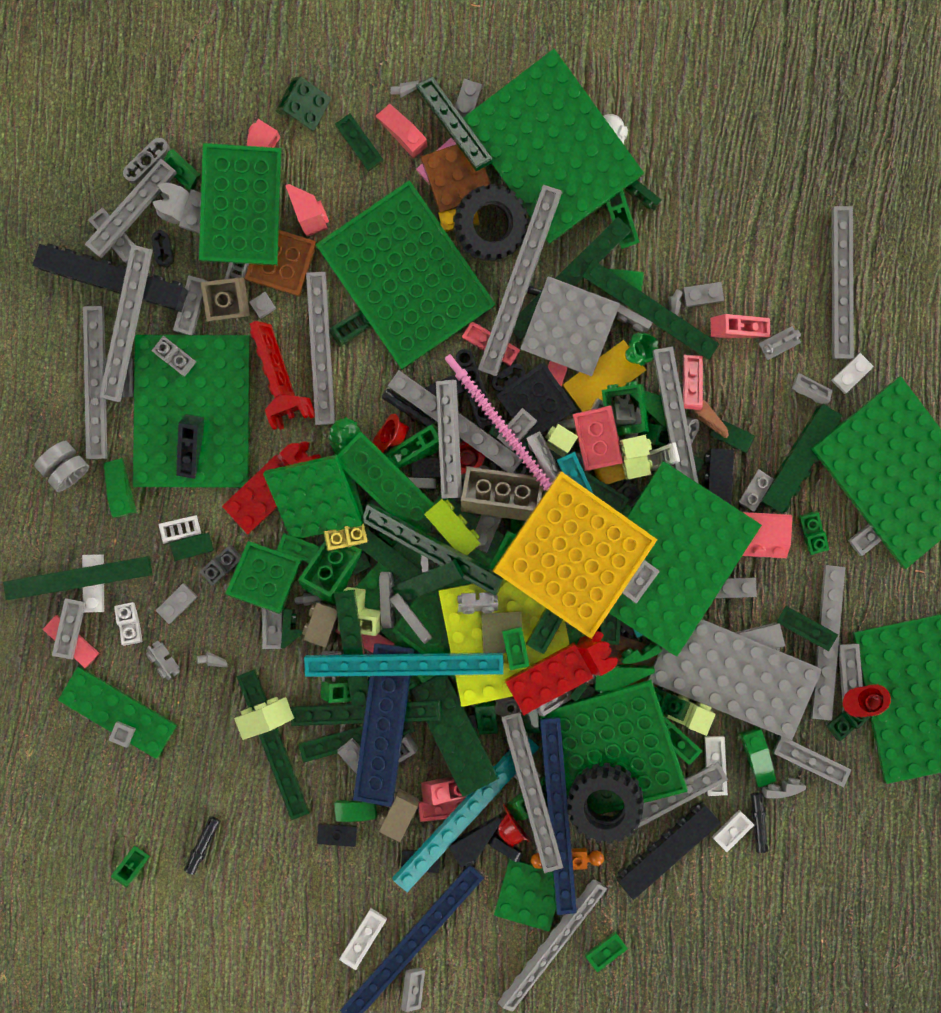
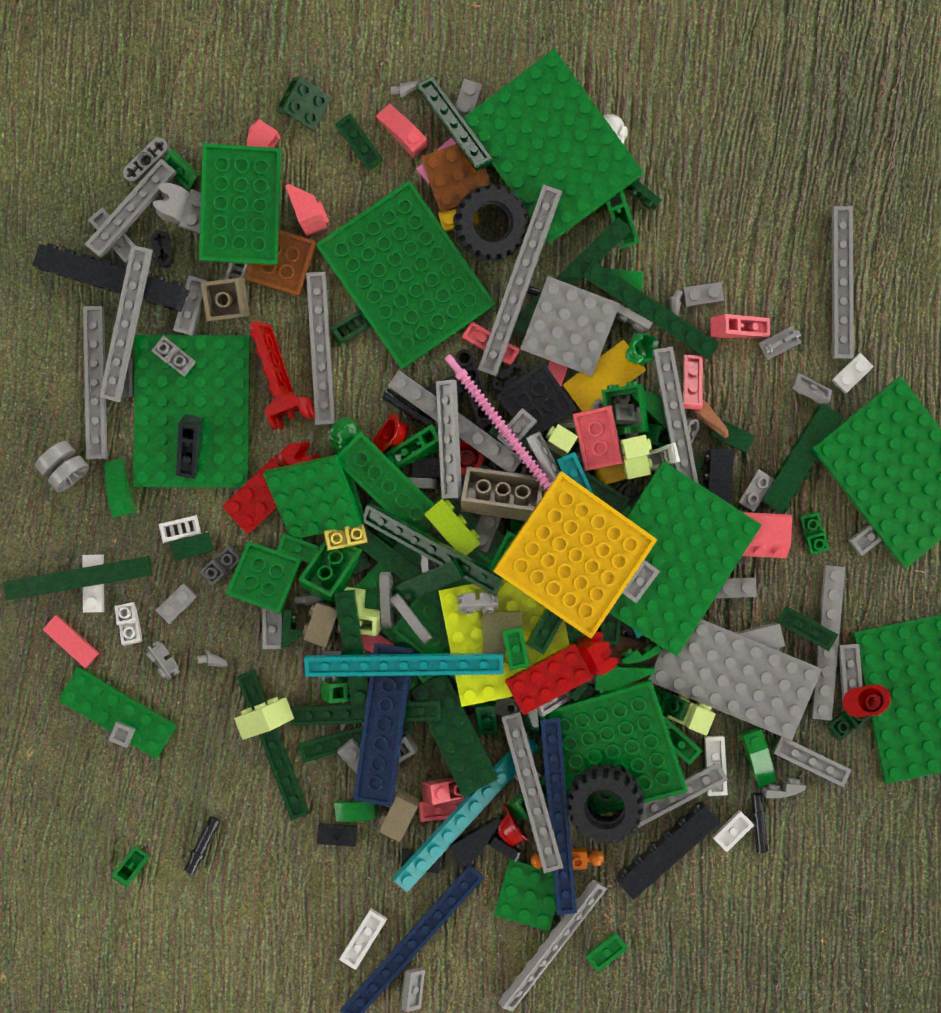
(68, 628): light grey plate -> none
(262, 305): light grey plate -> none

